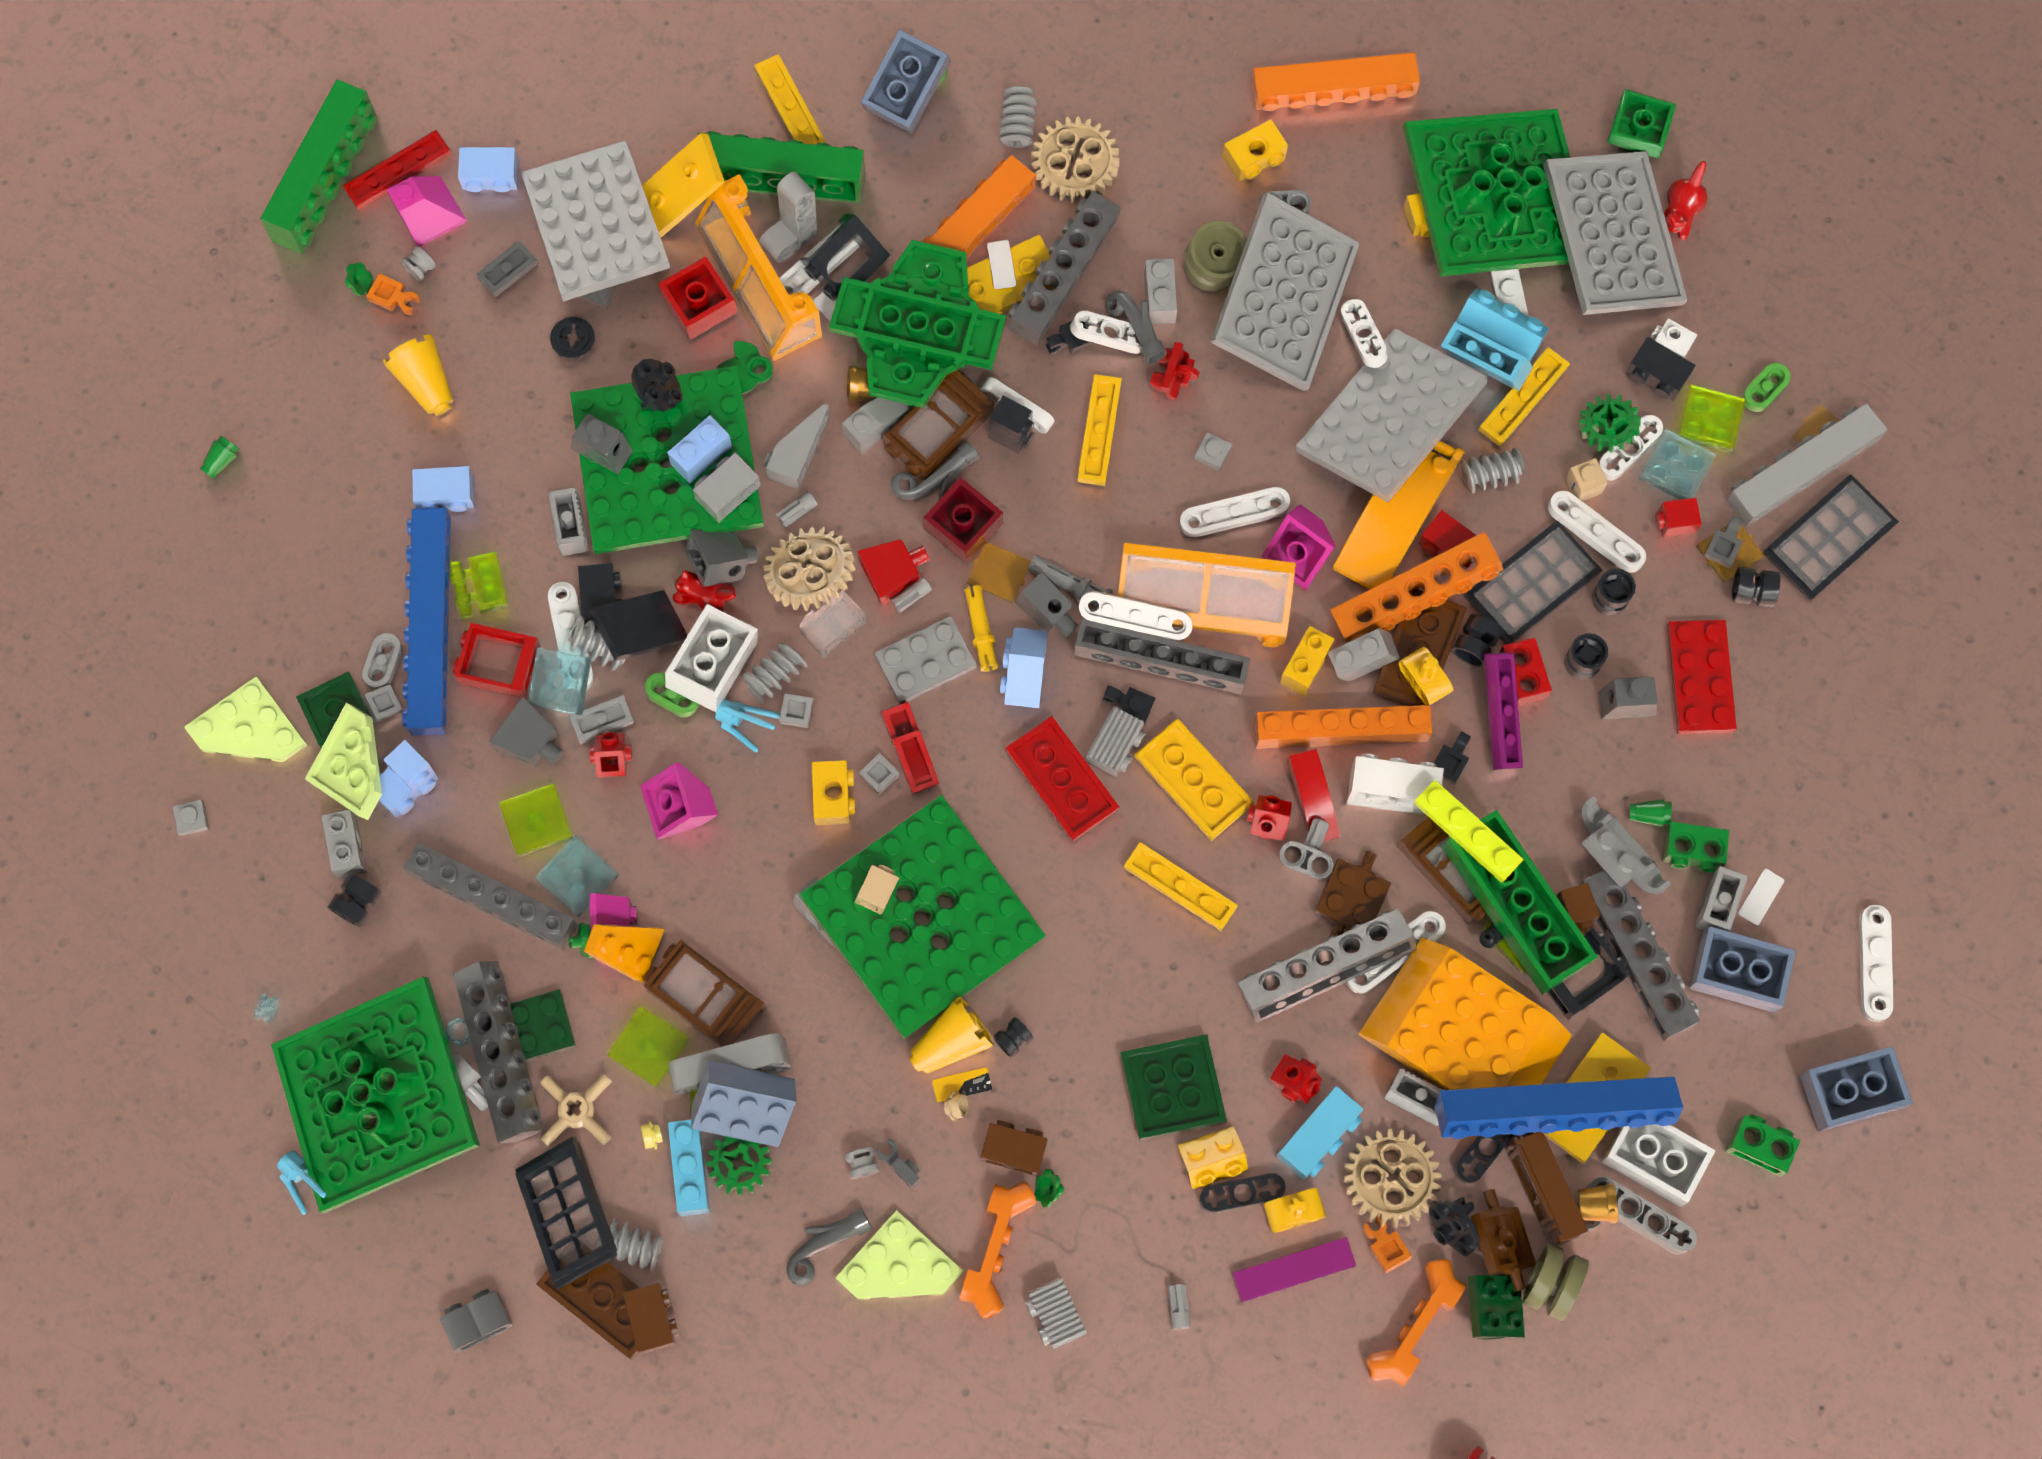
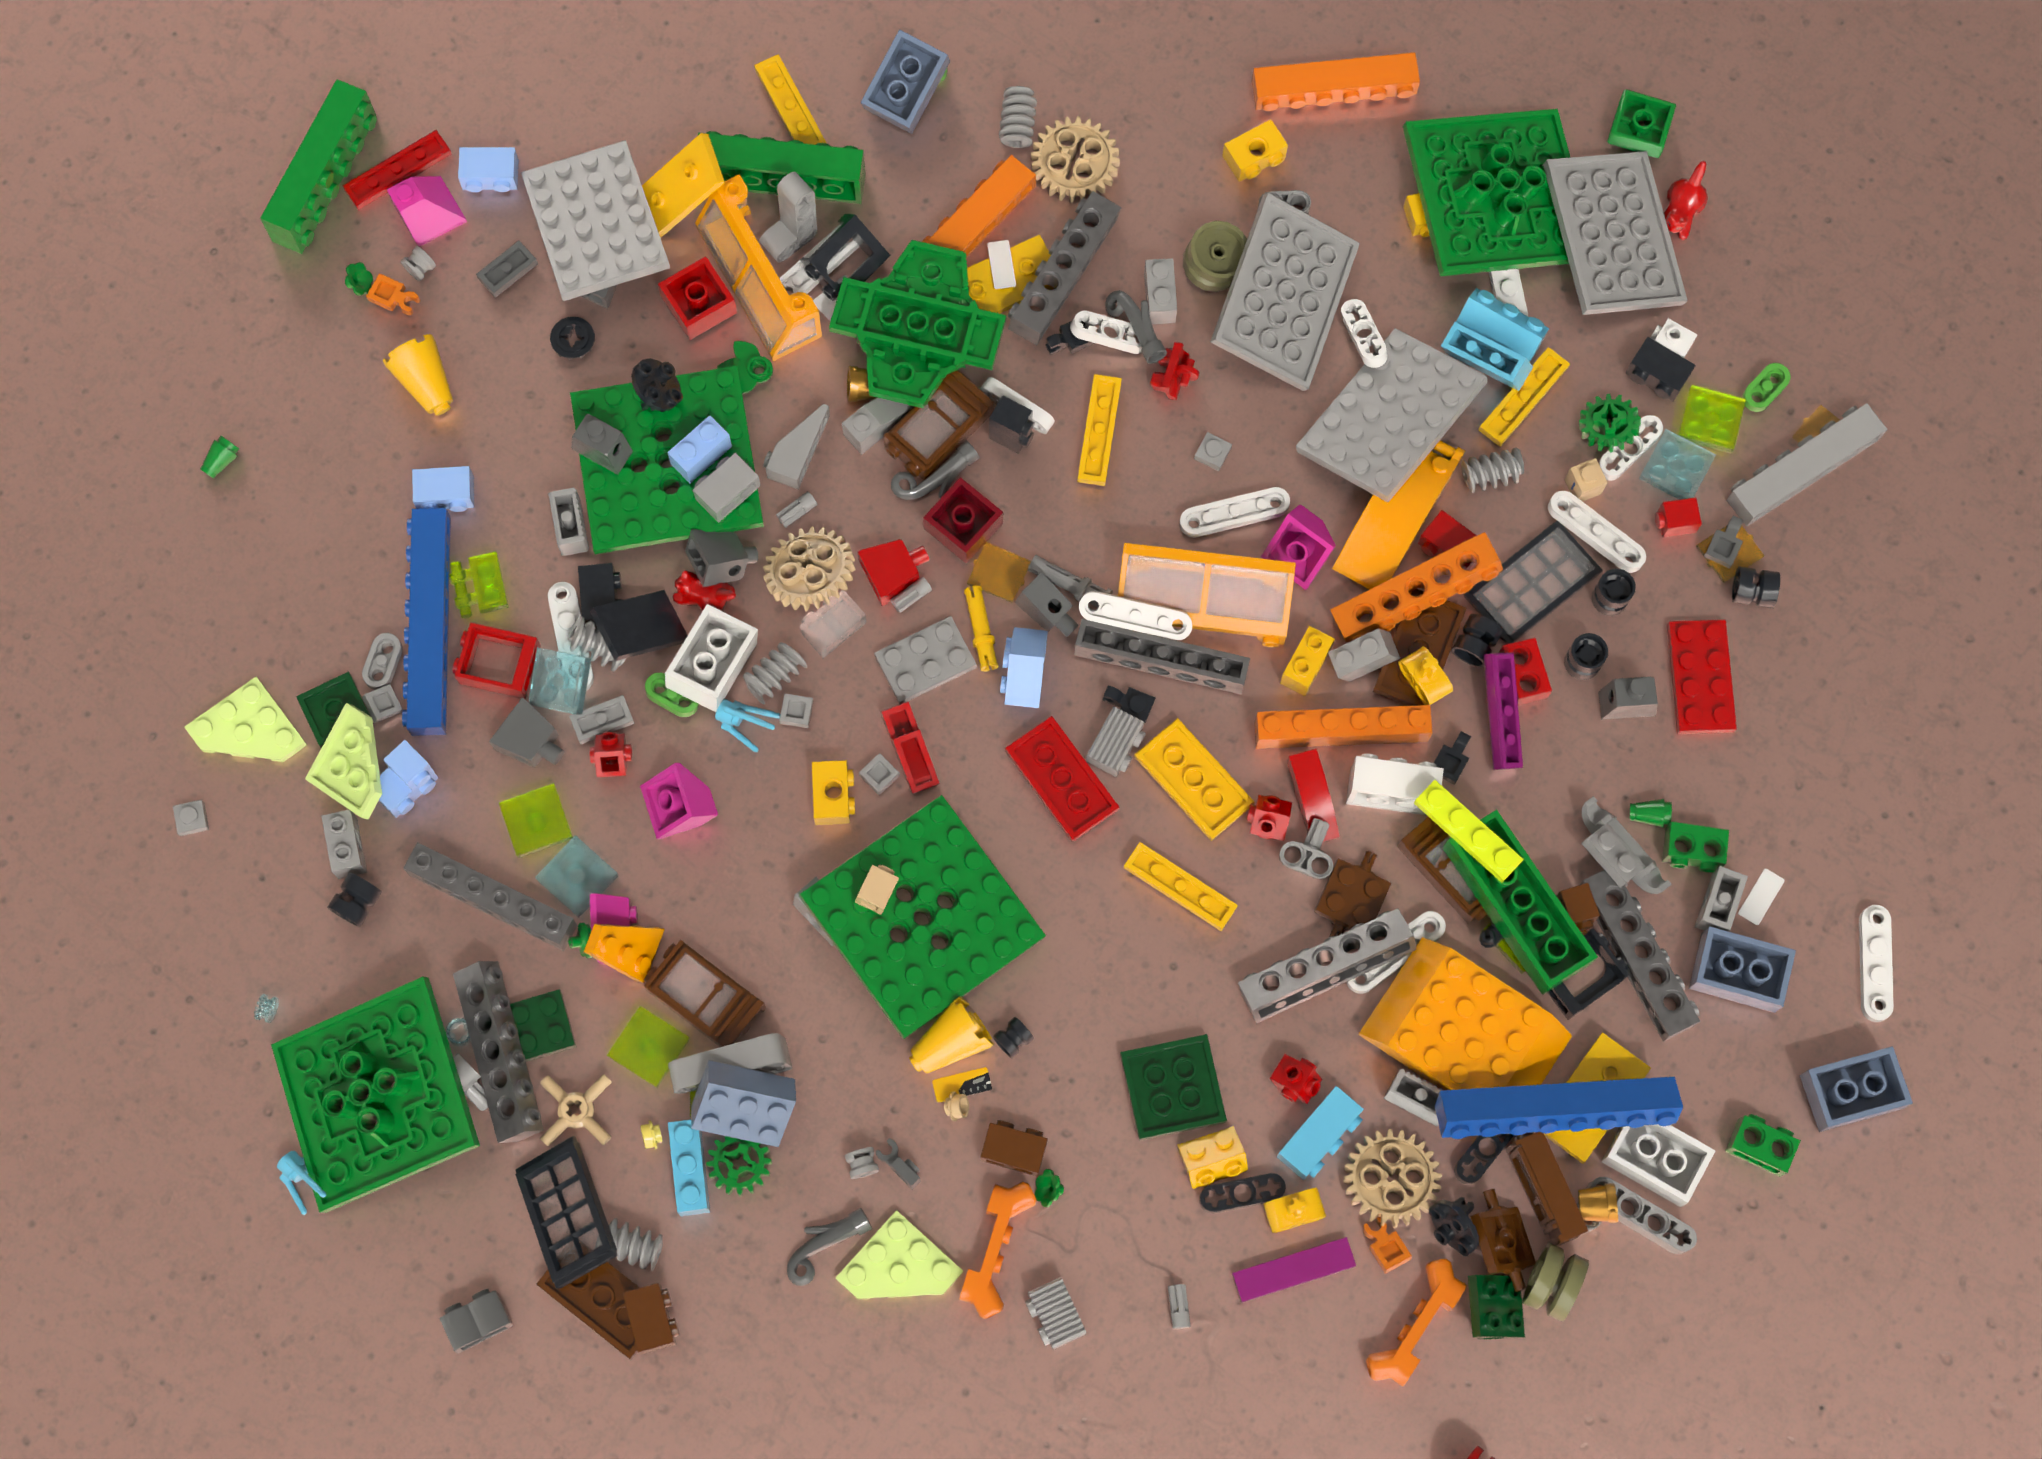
(1830, 537): clear piece -> none

